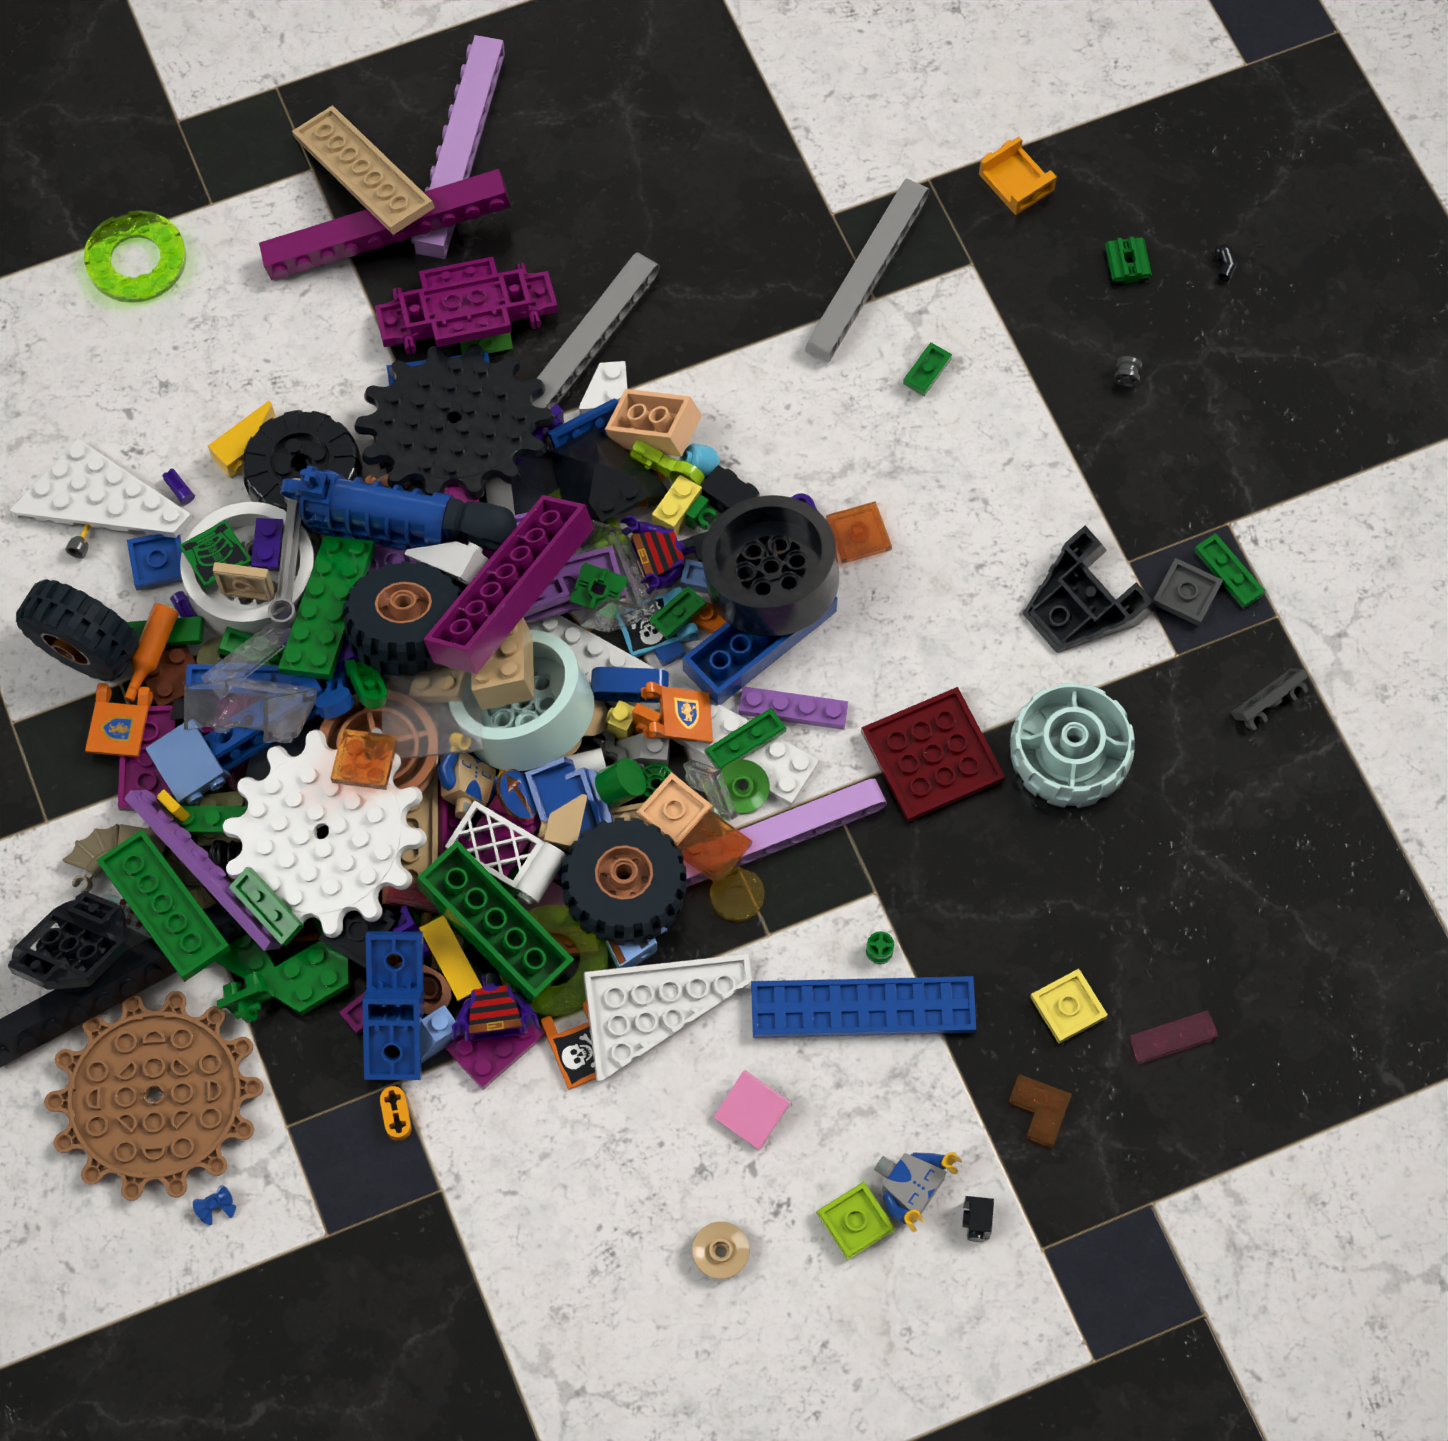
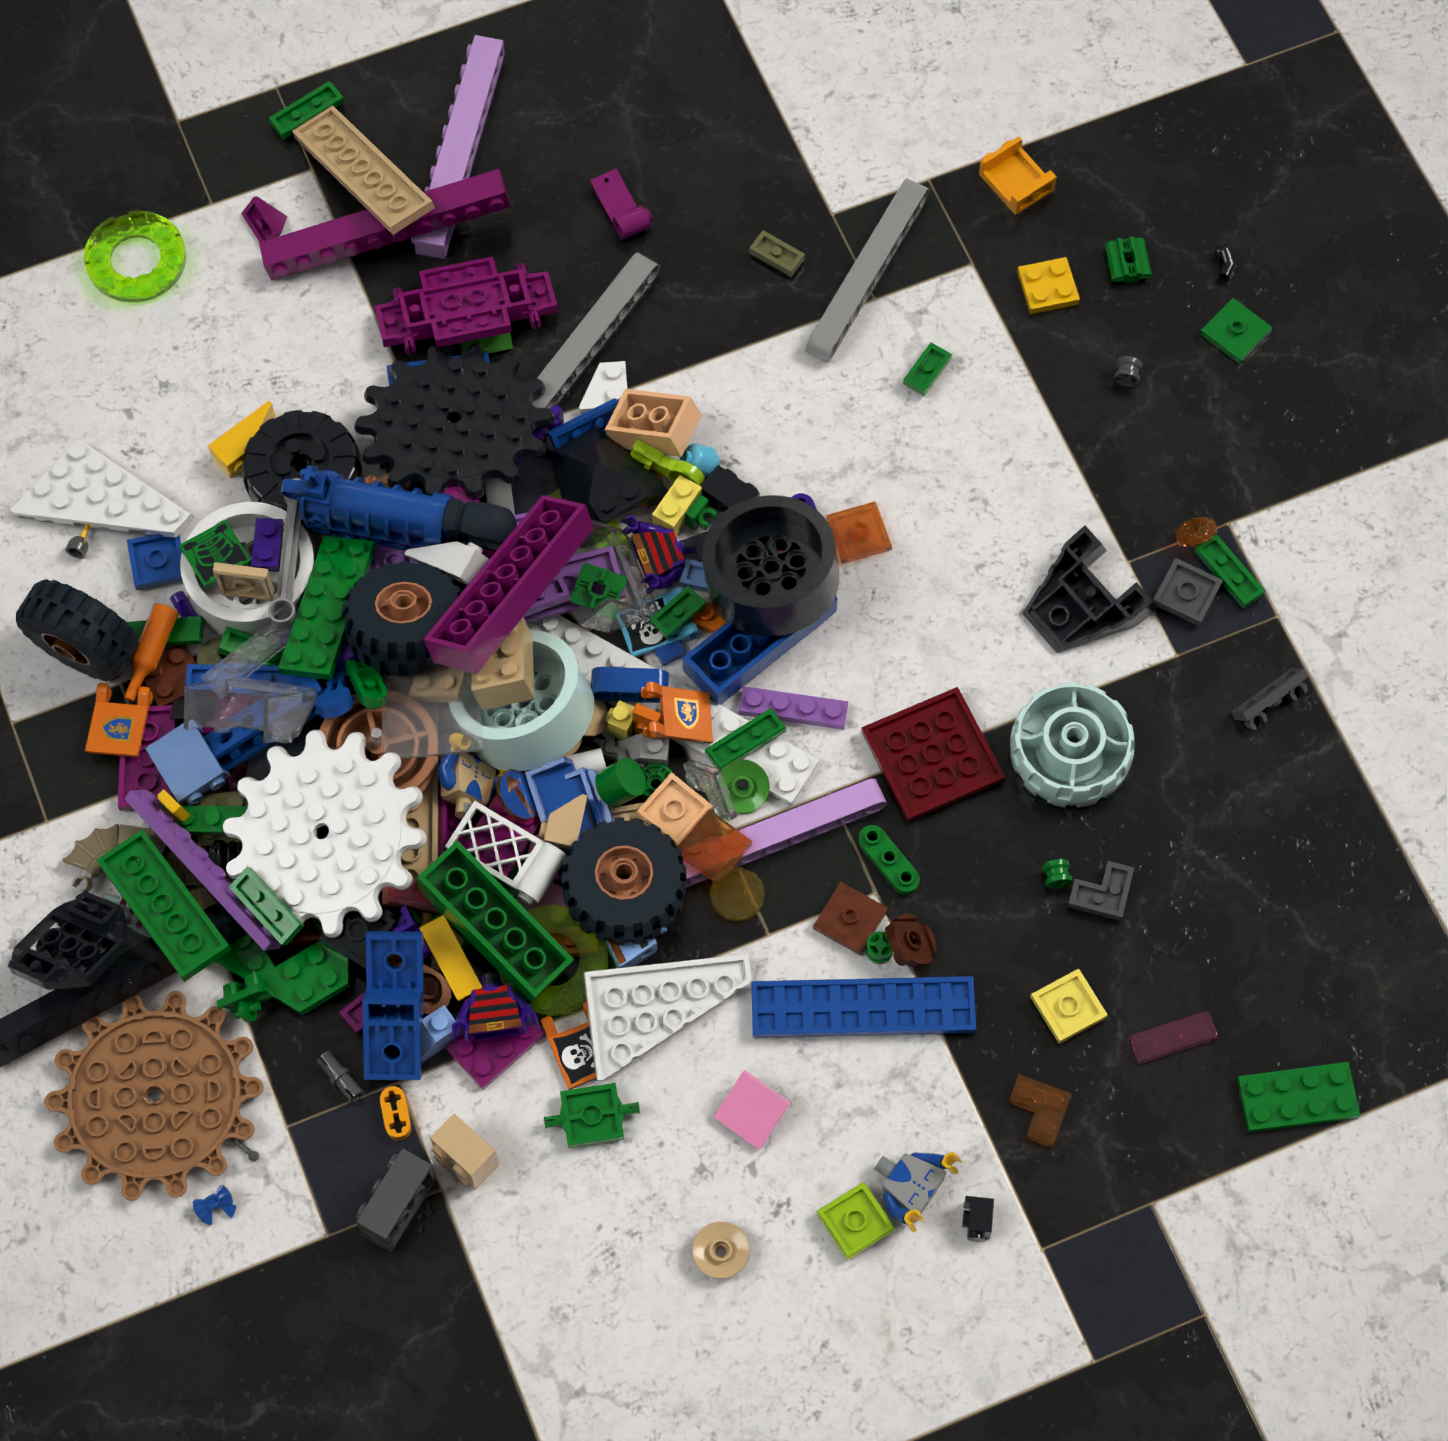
(178, 486): dark purple piece -> none
(252, 1155): none -> dark grey hinge
(264, 219): none -> magenta slope
(305, 109): none -> green plate
(340, 1077): none -> dark grey pin
(364, 759): clear orange plate -> none
(395, 1199): none -> dark grey brick
(464, 1152): none -> tan brick
(592, 1115): none -> green plate
(619, 205): none -> magenta door
(776, 253): none -> olive plate
(850, 918): none -> copper plate
(891, 870): none -> green plate
(902, 932): none -> copper plate
(1048, 285): none -> yellow plate
(1057, 874): none -> green wheel
(1104, 899): none -> dark grey plate
(1190, 533): none -> clear orange gear
(1236, 330): none -> green plate
(1298, 1097): none -> green plate

